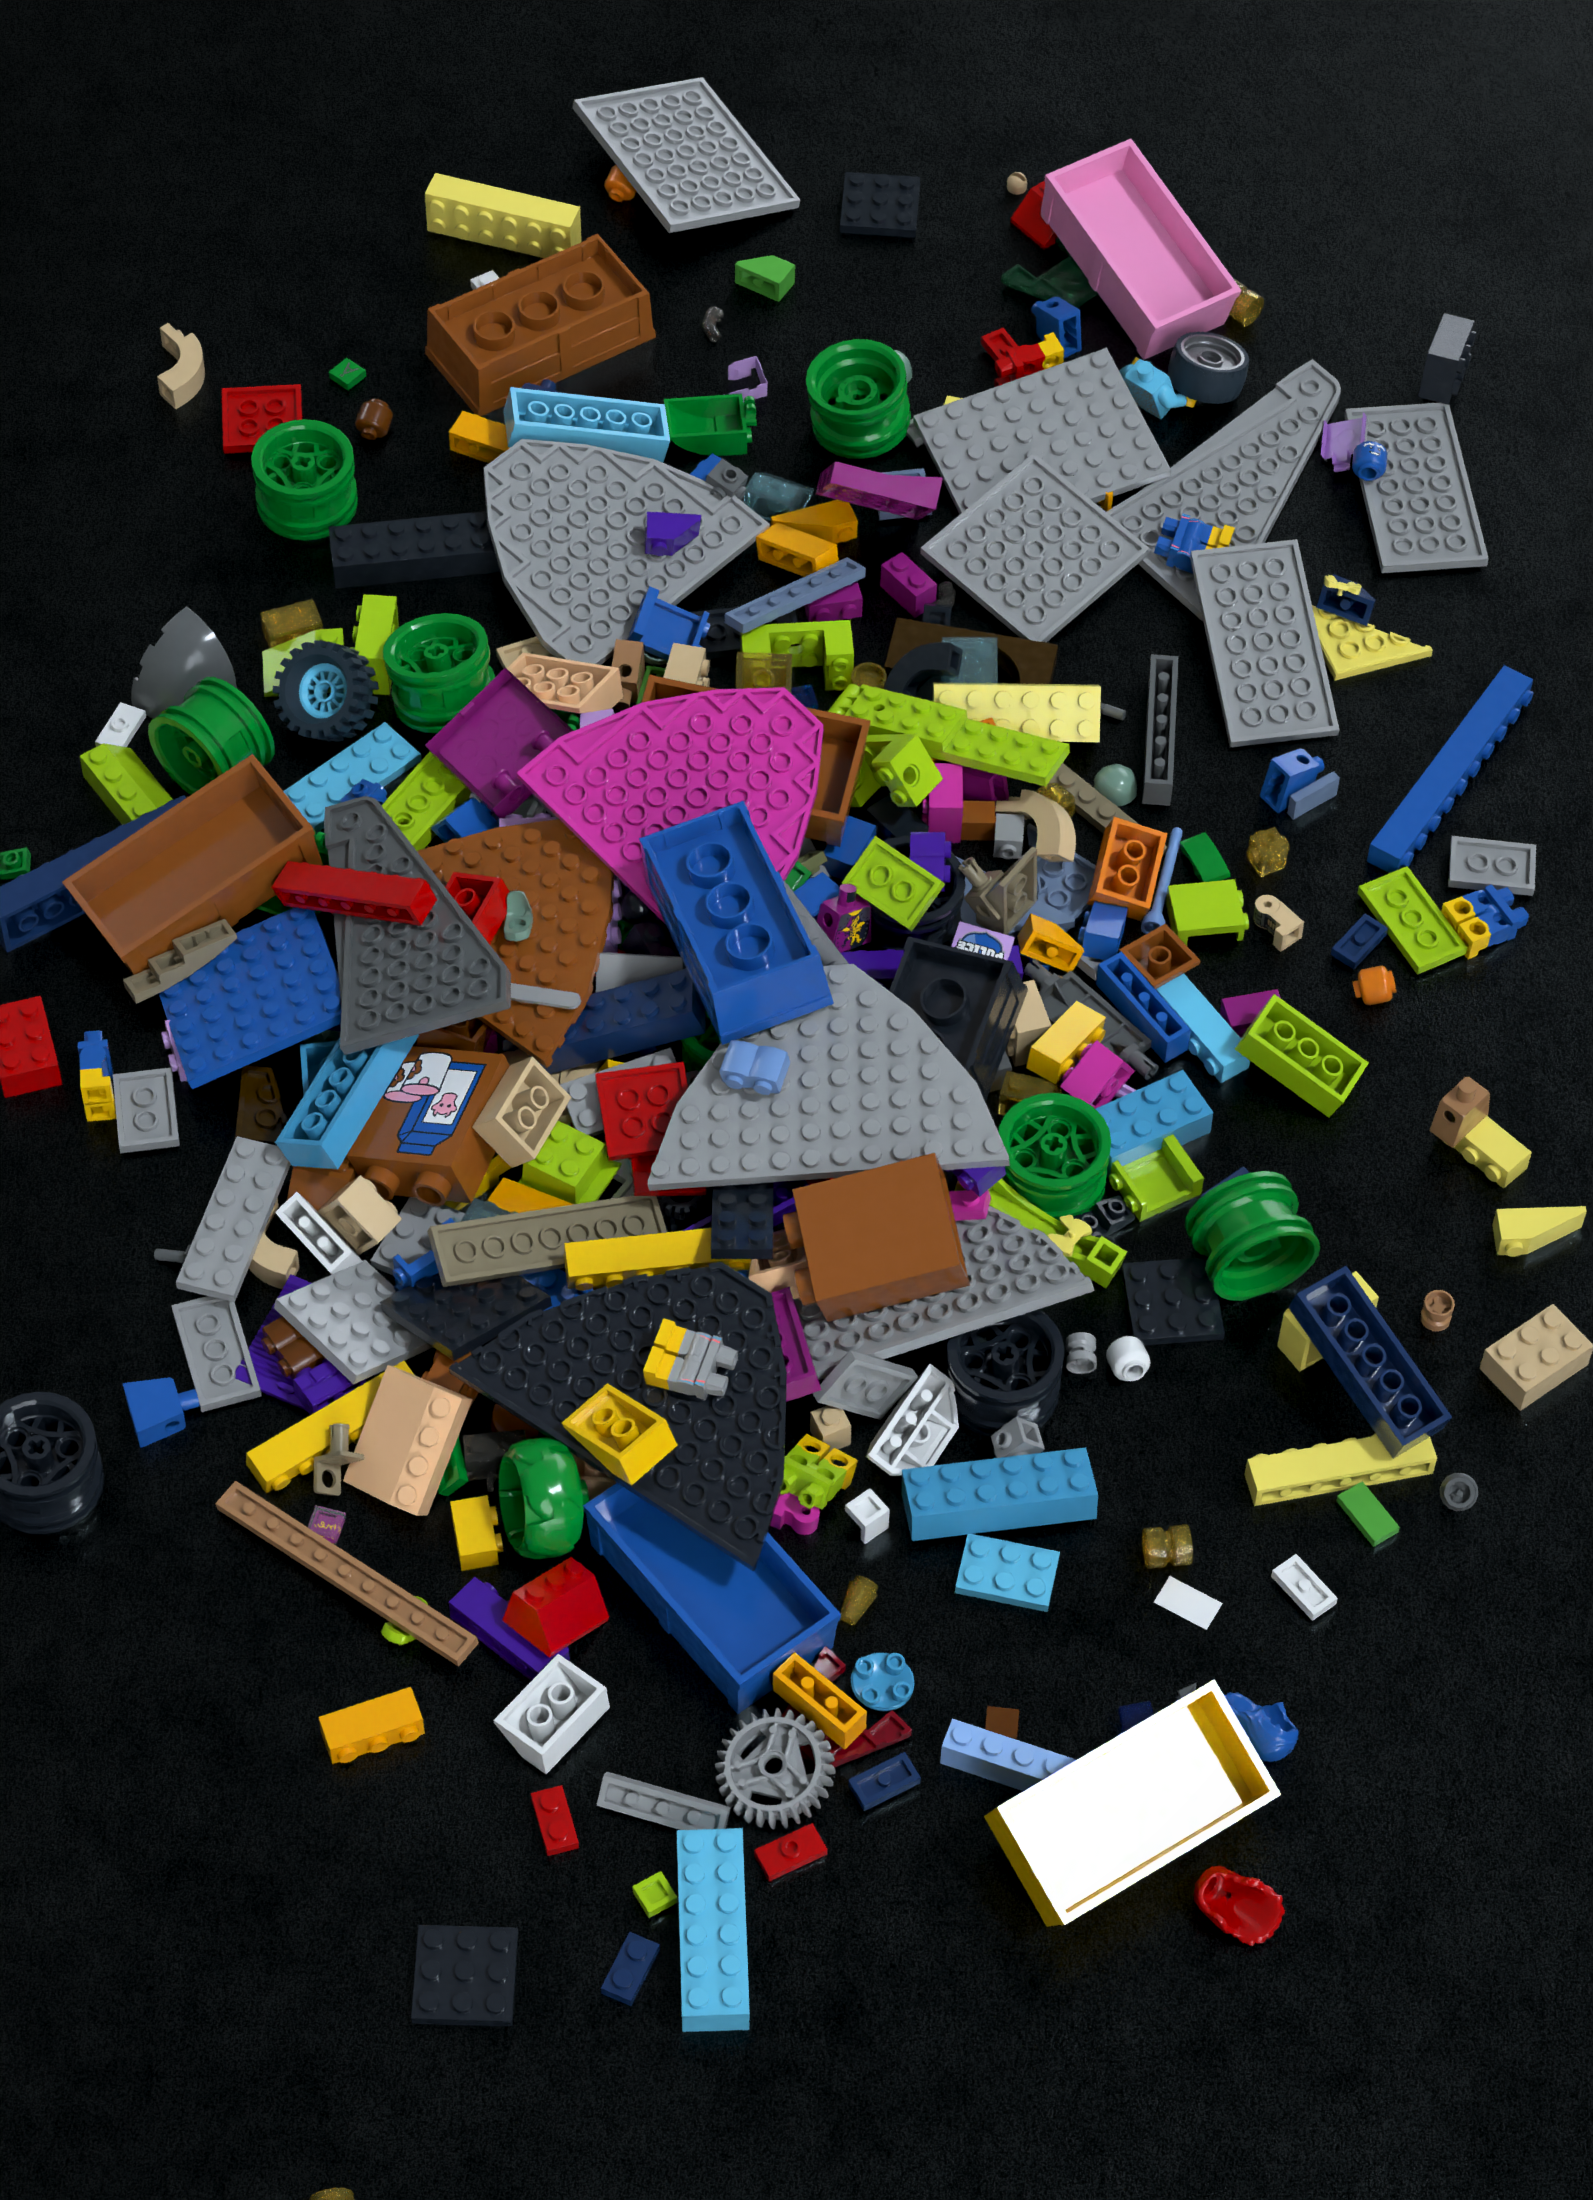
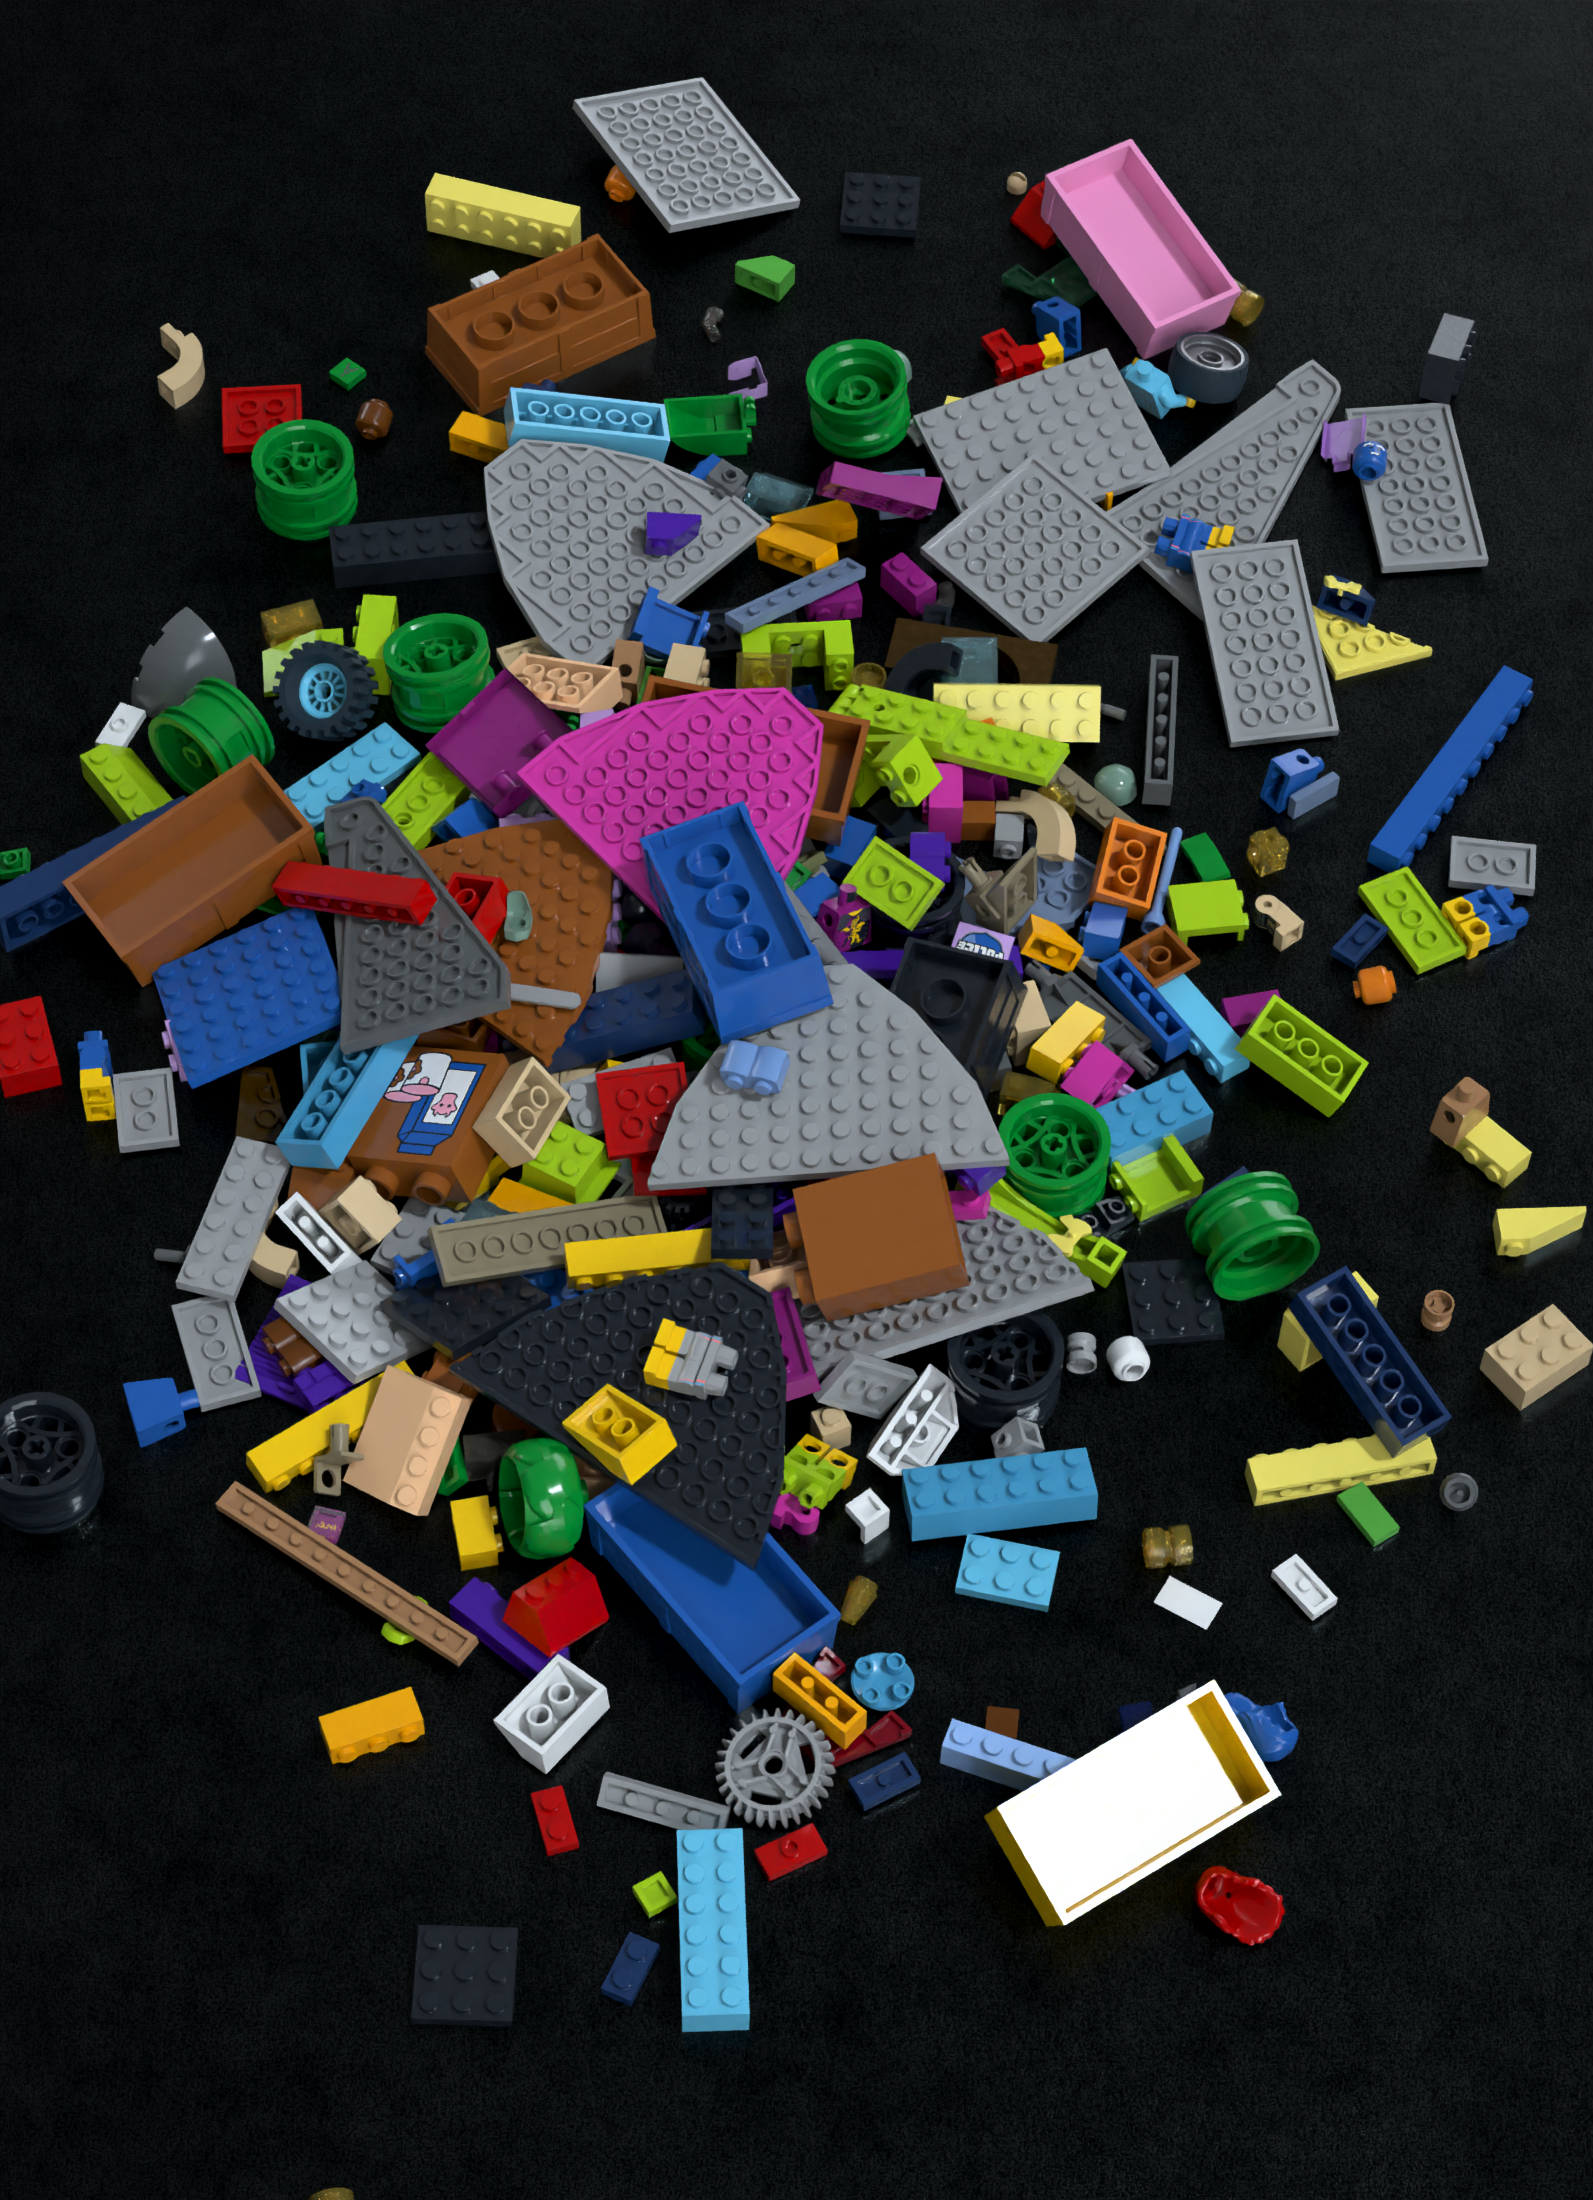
(187, 957): dark tan slope -> none

